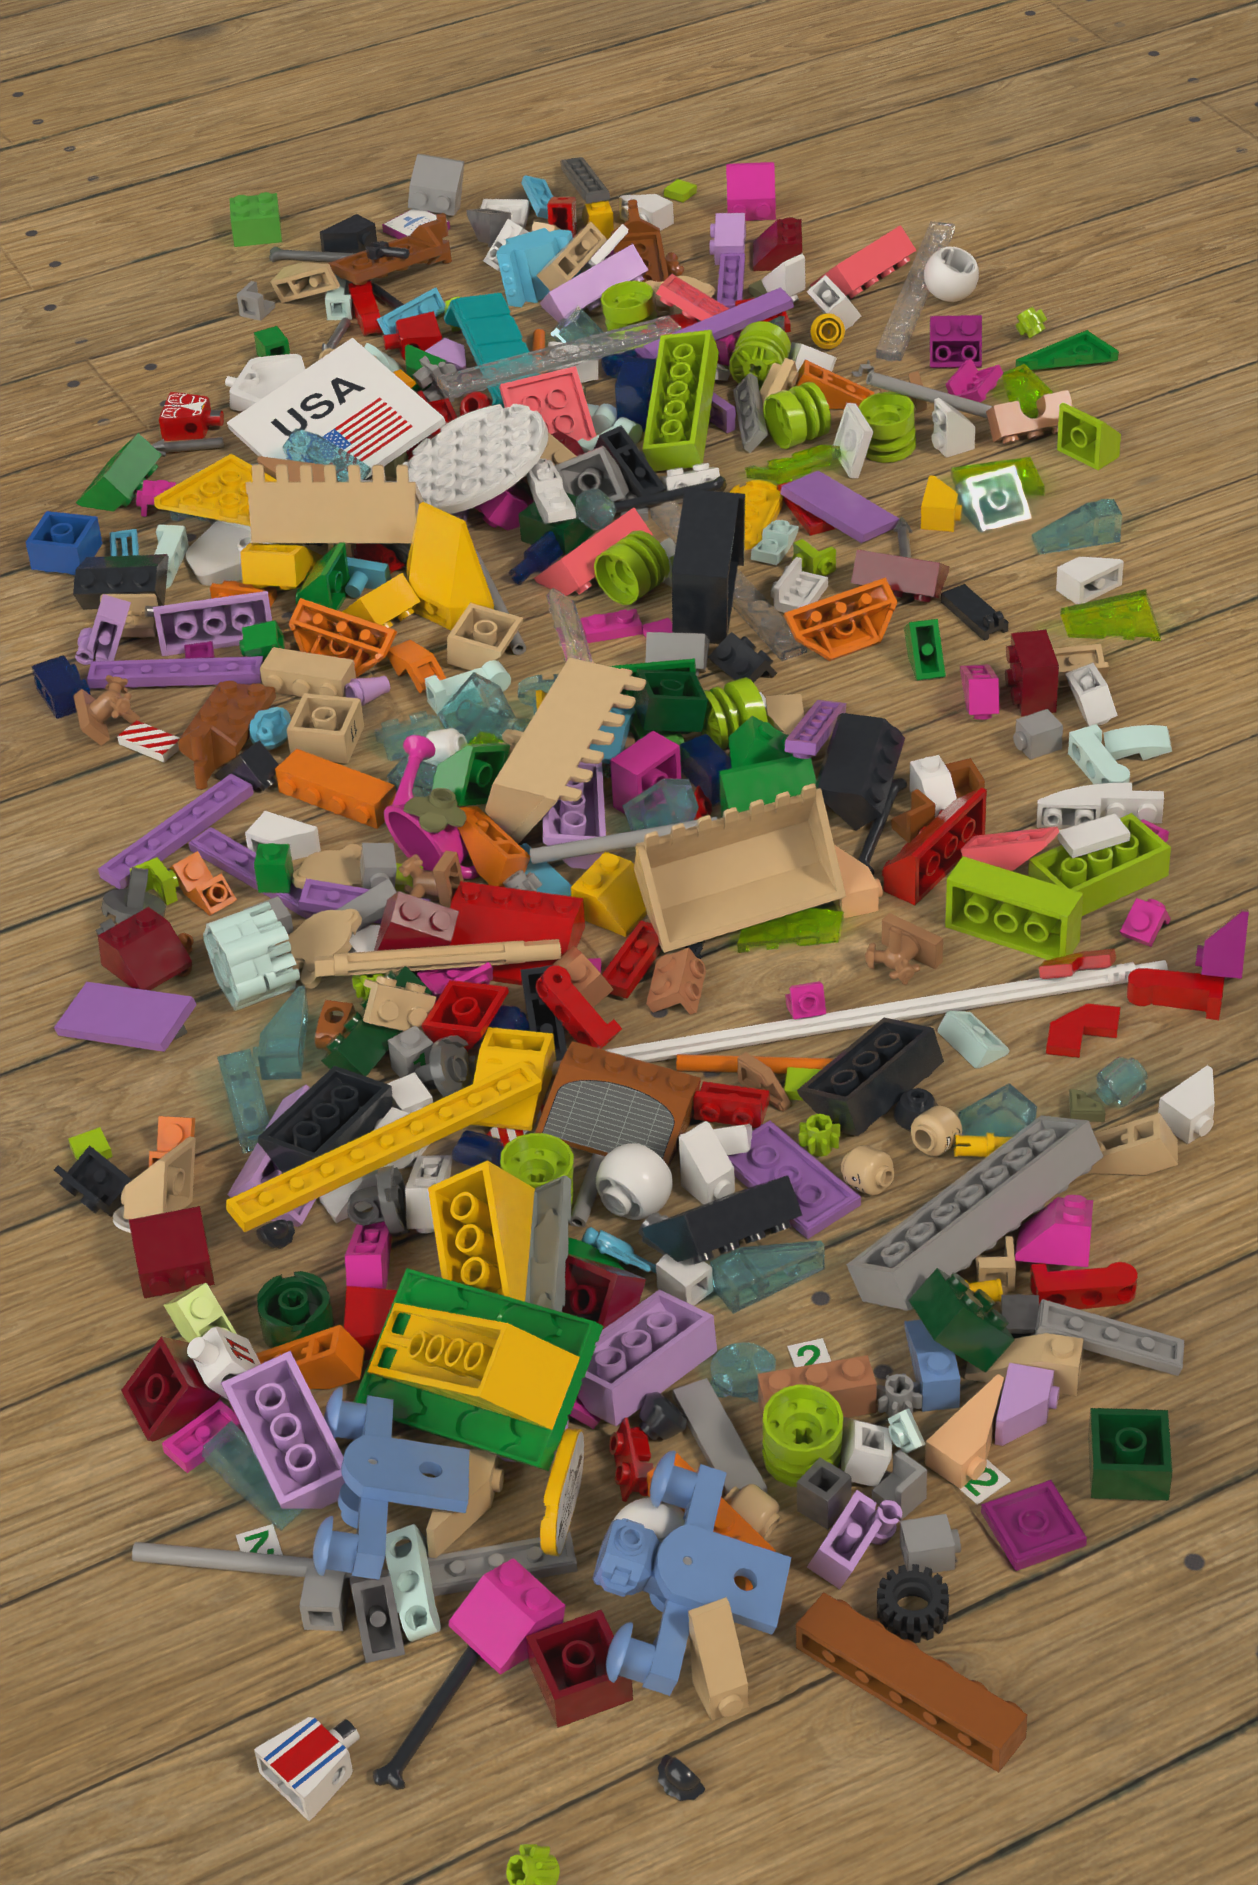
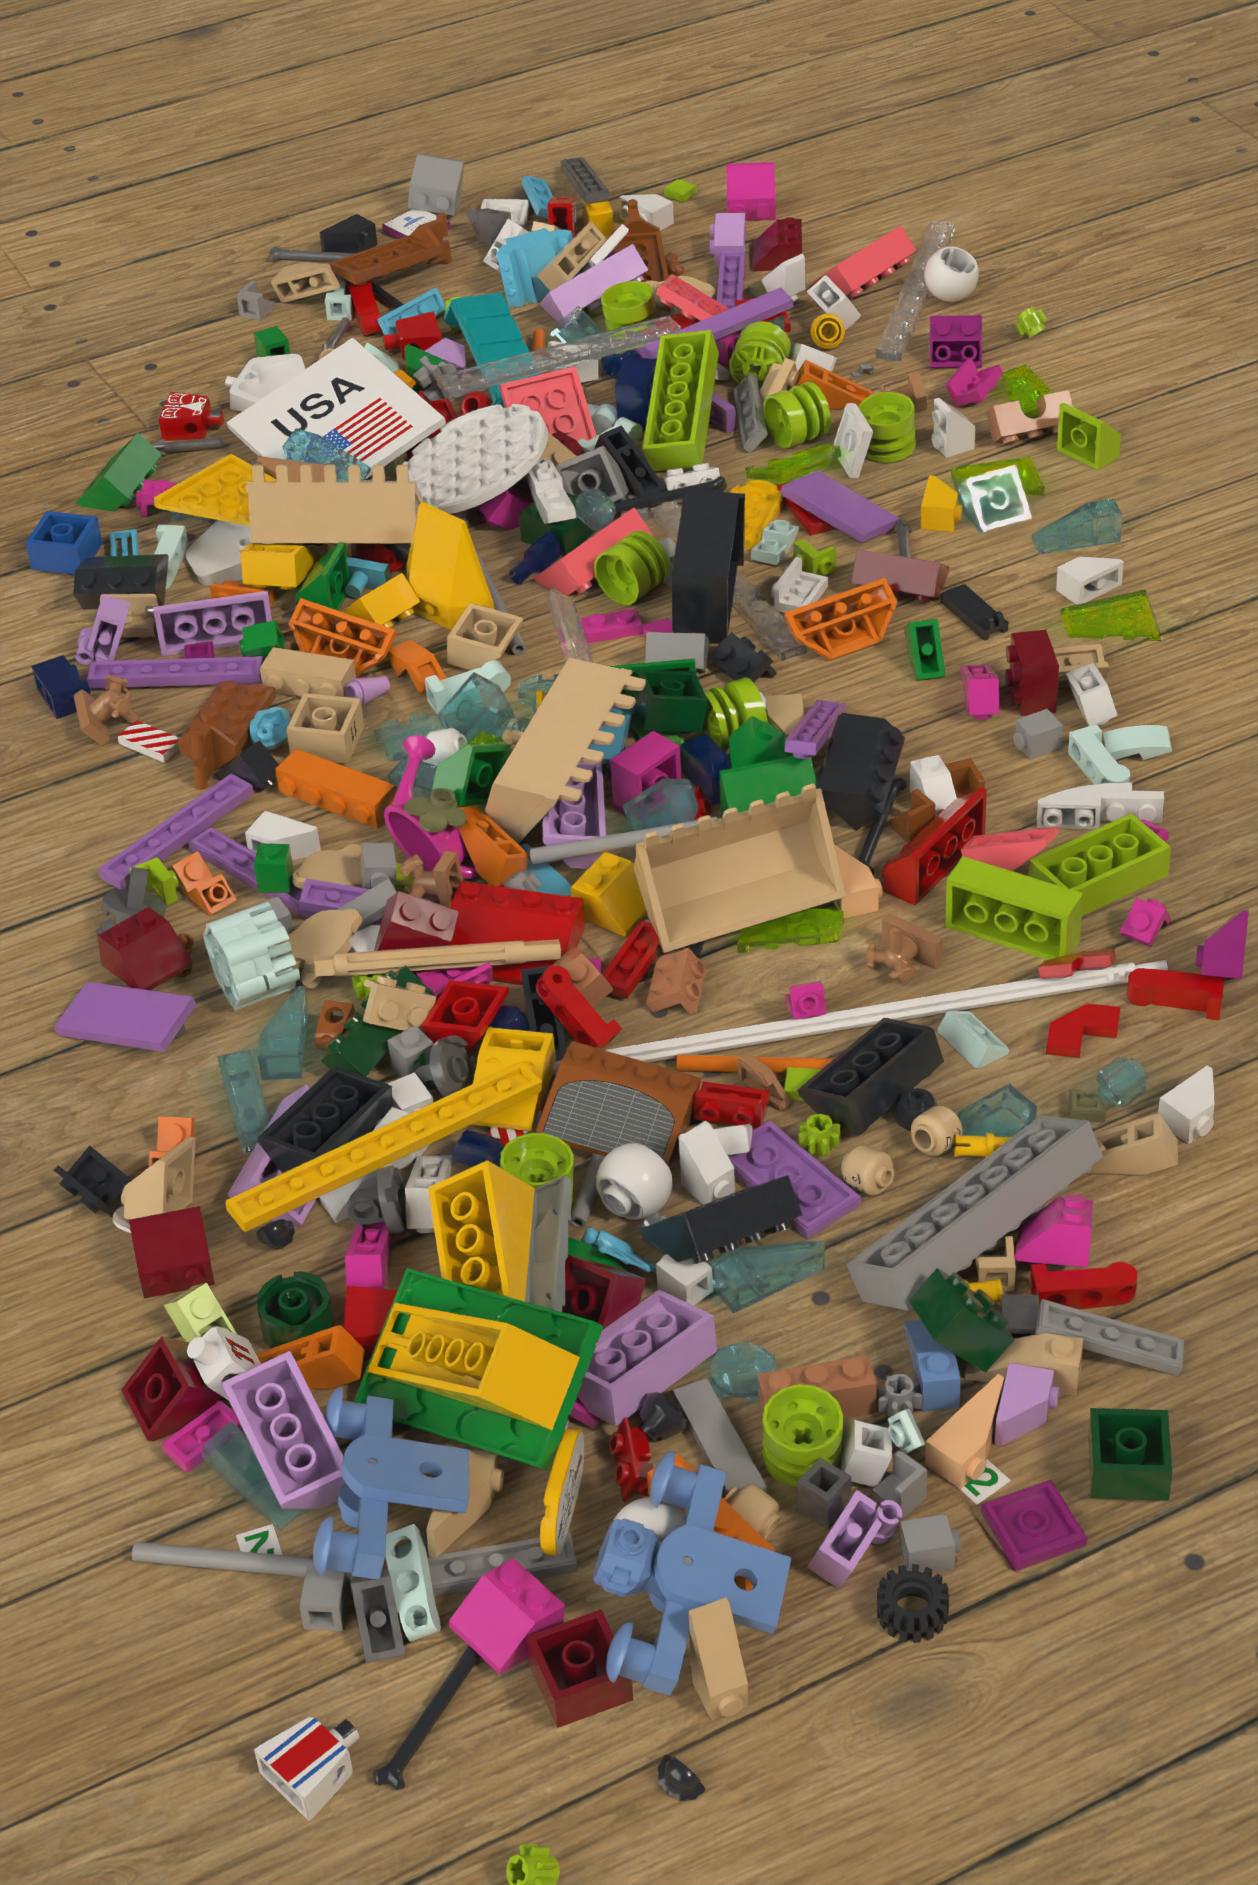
(95, 1139): lime tile -> none
(255, 219): bright green brick -> none
(382, 248): black bar -> none
(809, 1353): white sticker -> none
(912, 1681): dark orange brick -> none
(926, 394): light grey piece -> none
(1075, 350): green wing -> none
(1093, 835): white tile -> none

